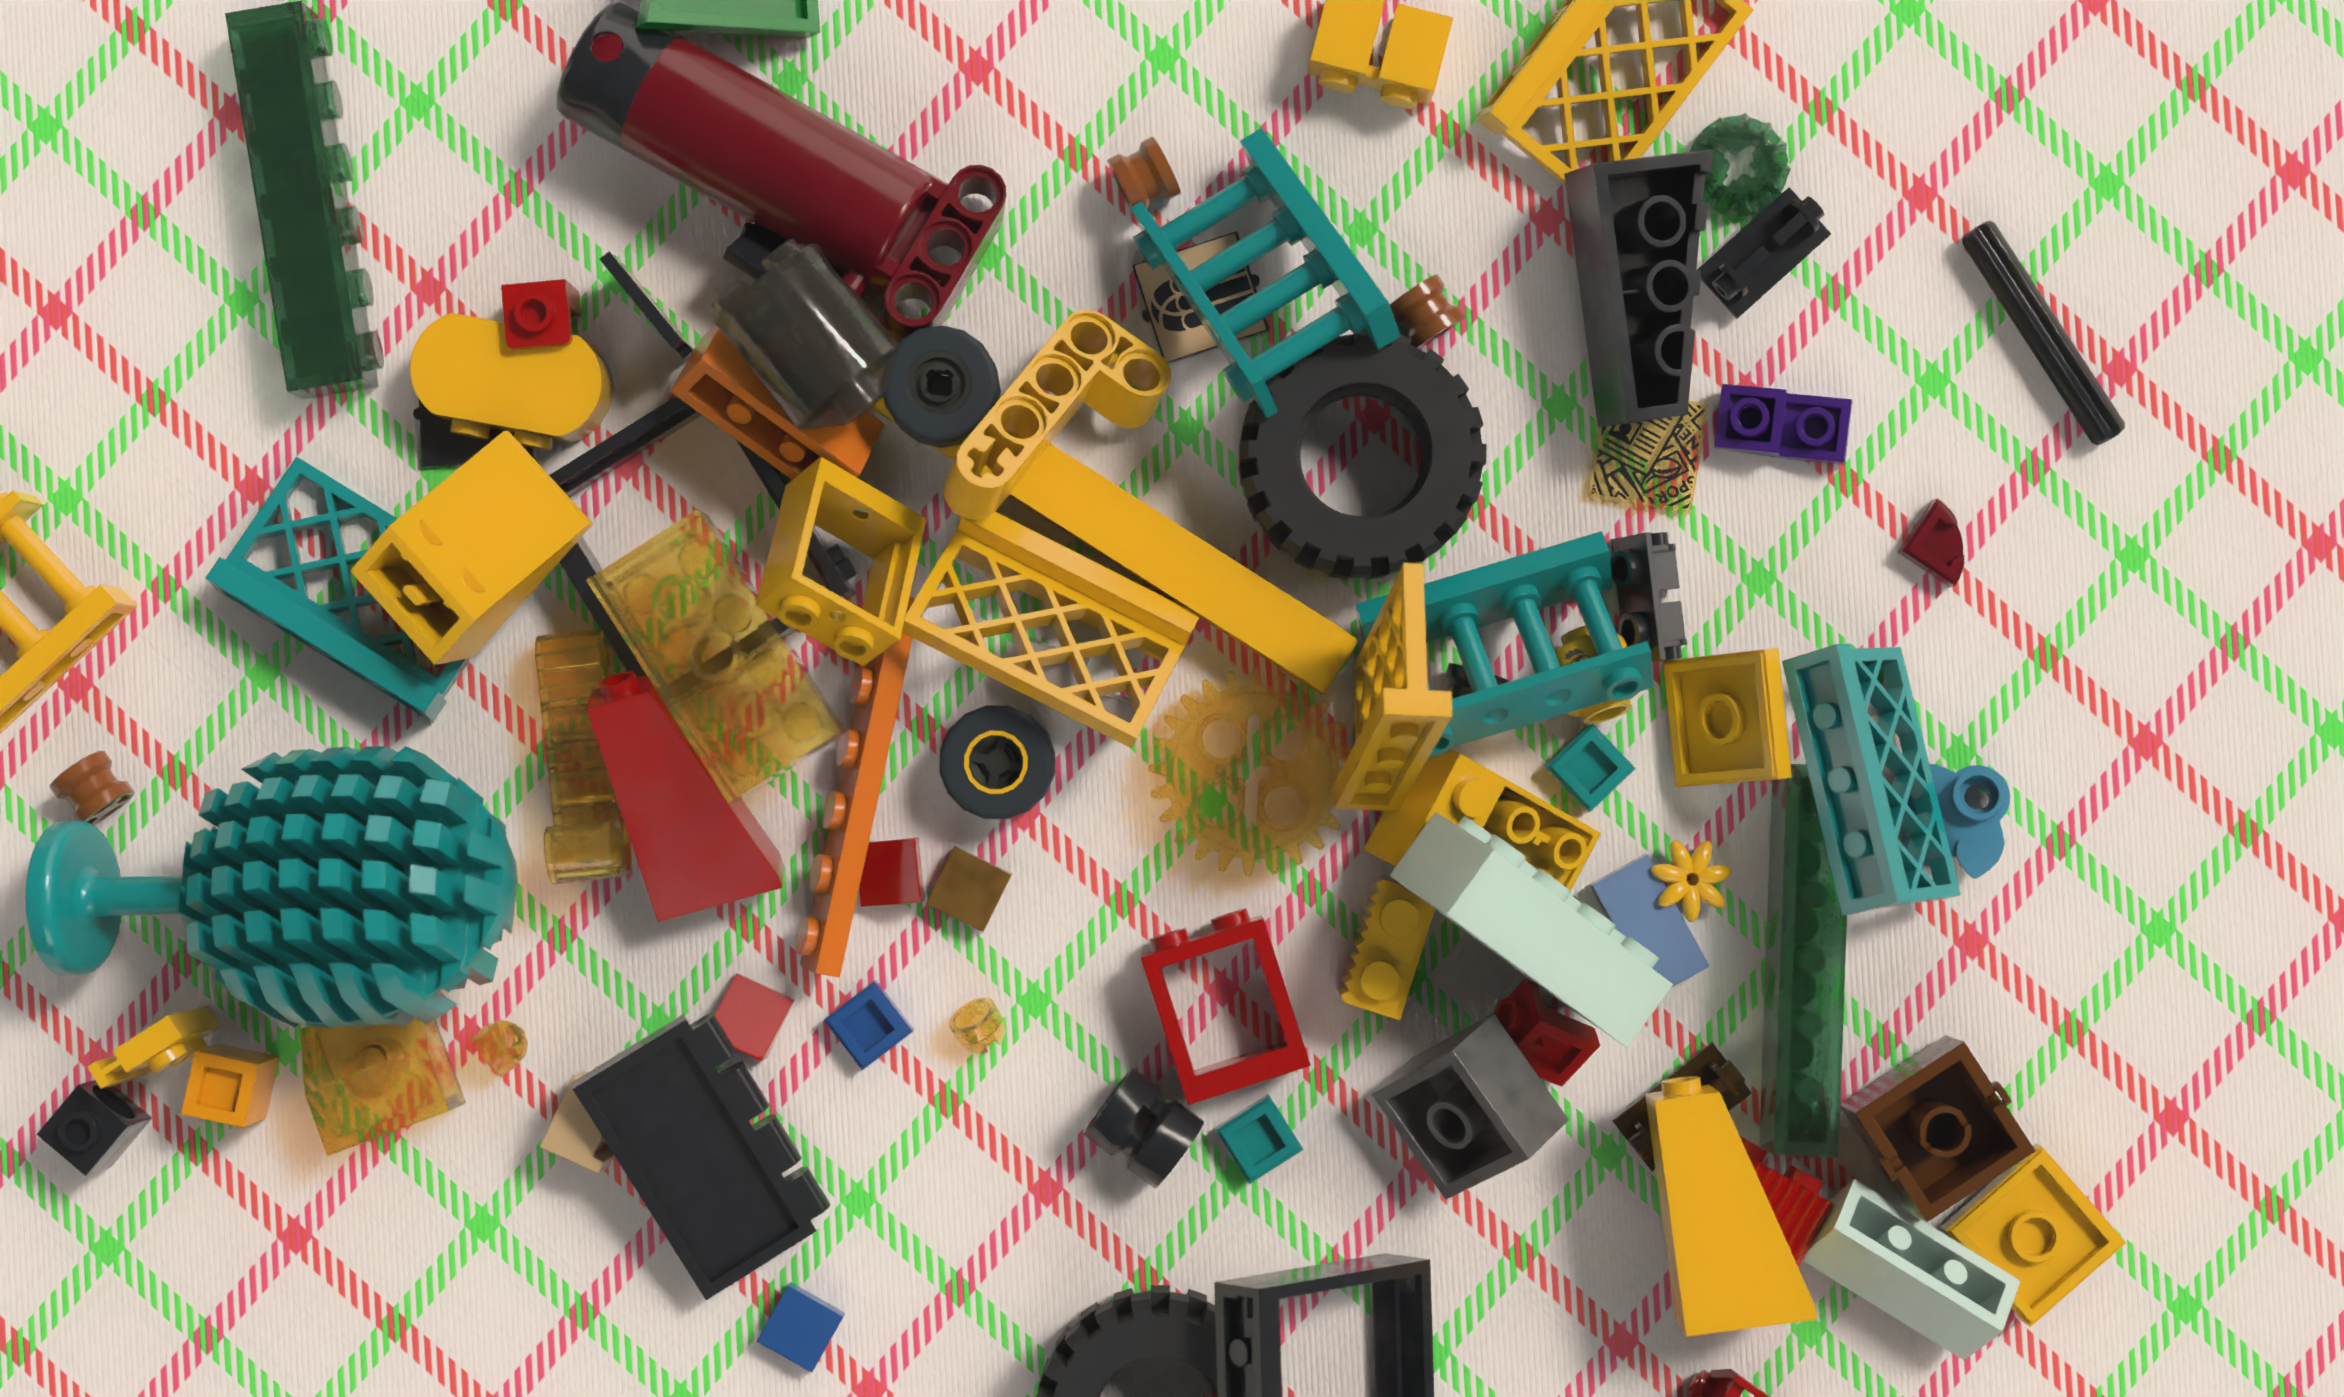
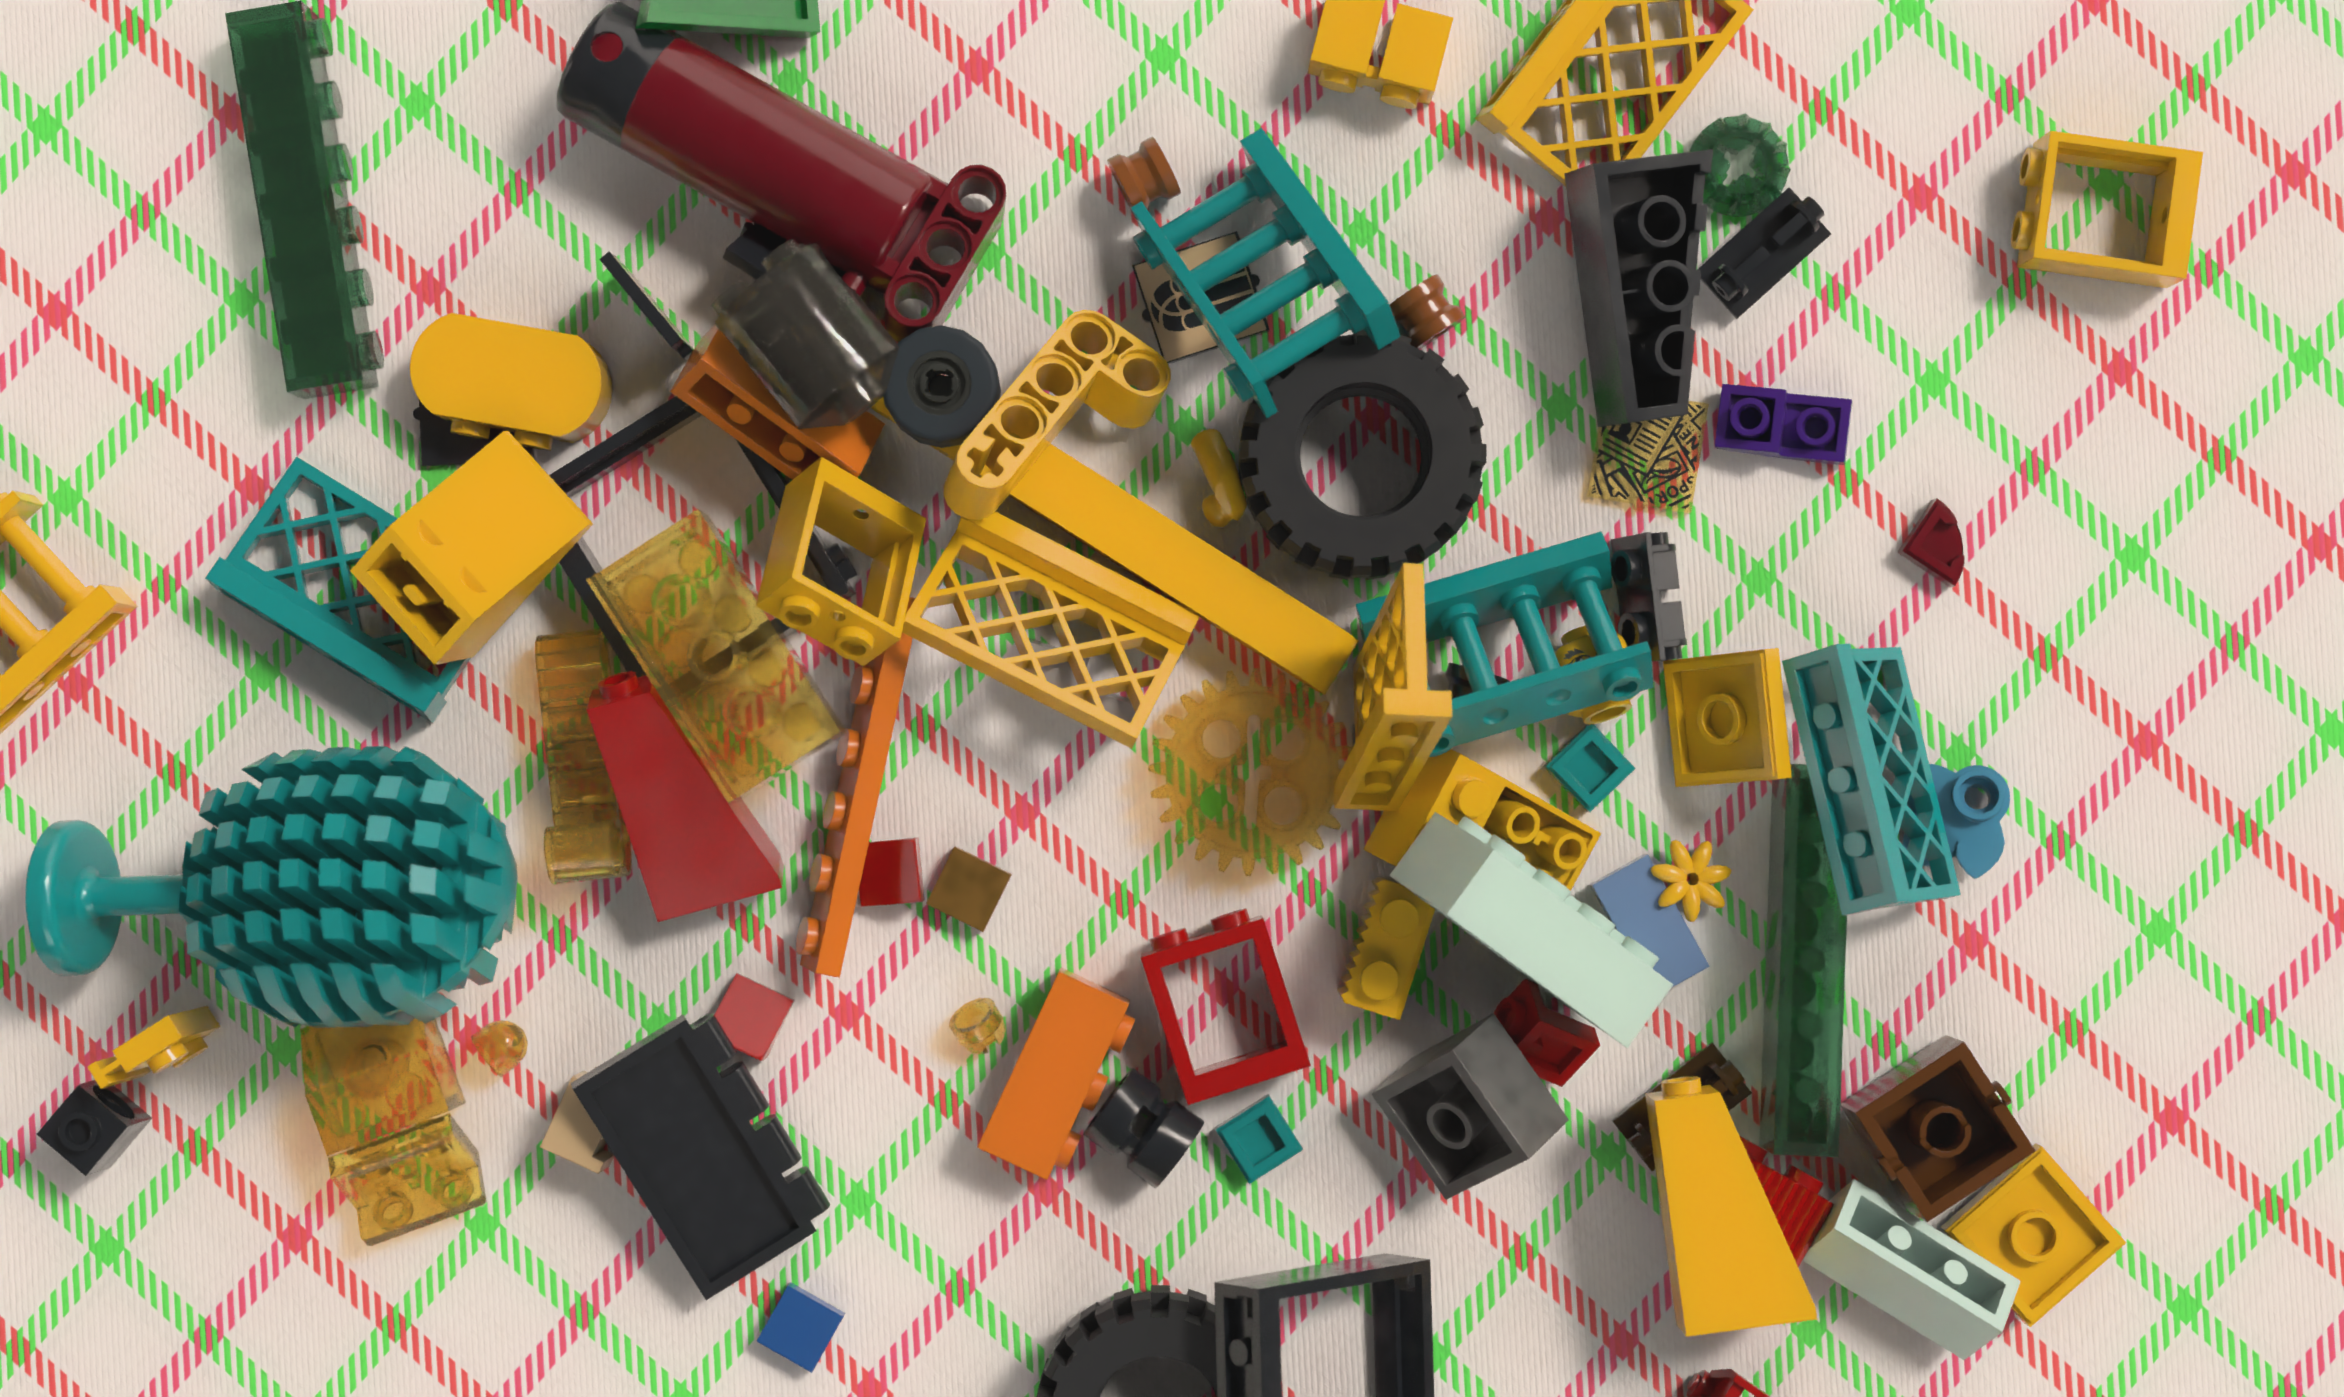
(92, 788): dark orange wheel -> none
(230, 1085): light orange panel -> none
(410, 1178): none -> clear yellow bracket
(539, 313): red bracket -> none
(869, 1024): blue tile -> none
(976, 759): black wheel -> none
(1057, 1075): none -> orange brick
(1222, 474): none -> yellow arm
(2043, 333): black axle -> none
(2171, 213): none -> yellow window

